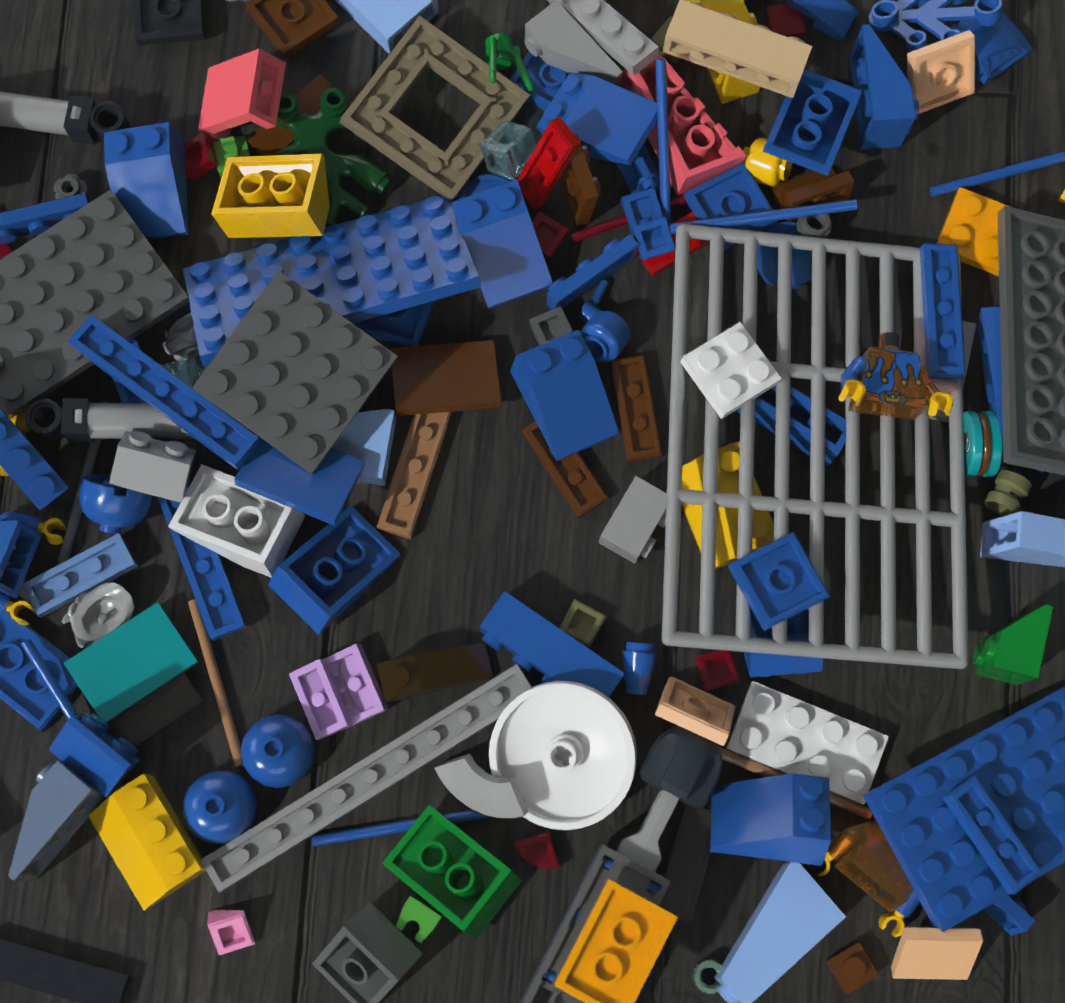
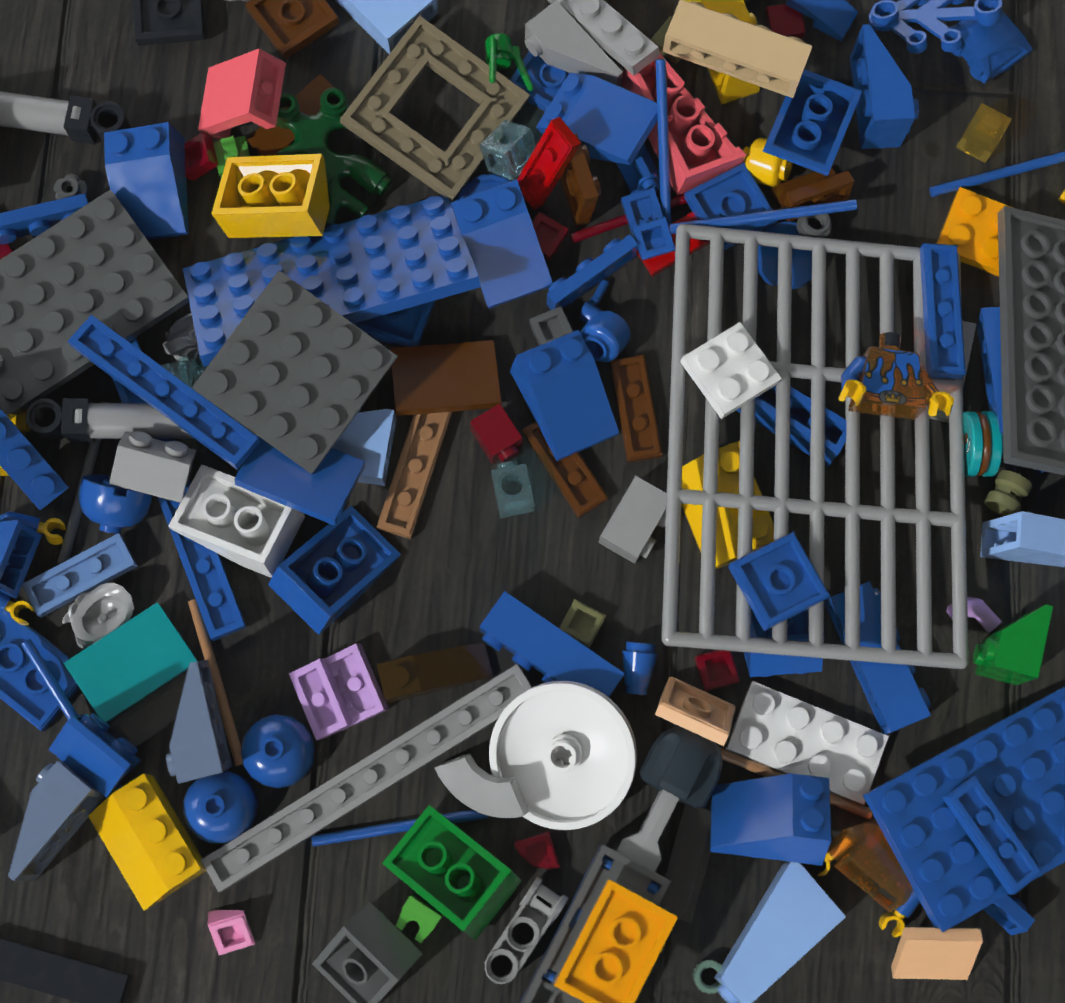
(198, 735): none -> sand blue slope
(496, 435): none -> dark red brick
(516, 504): none -> clear light blue brick
(531, 912): none -> light grey piece
(851, 967): reddish brown plate -> none
(887, 686): none -> blue brick
(942, 71): light nougat tile -> none
(981, 612): none -> lavender arm
(983, 133): none -> clear yellow brick

